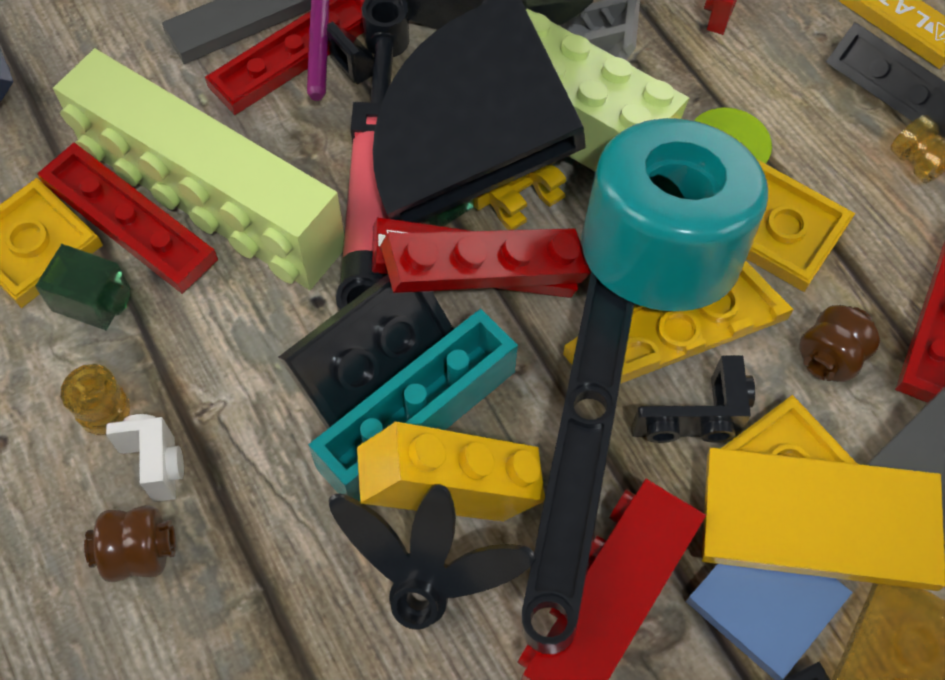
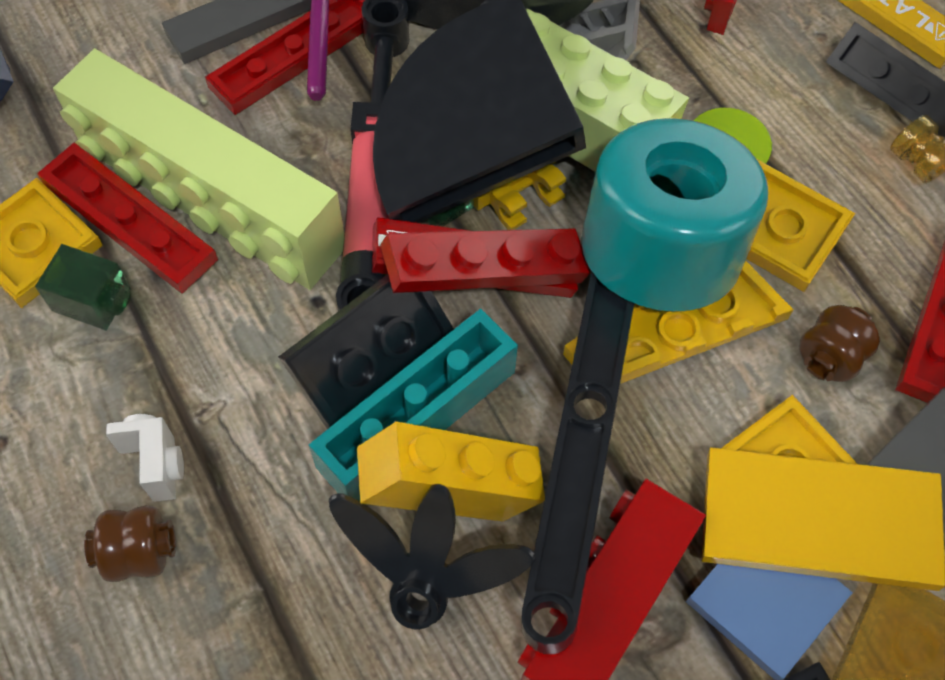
(90, 408): clear yellow wheel -> none
(349, 54): black slope -> none
(719, 423): black bracket -> none

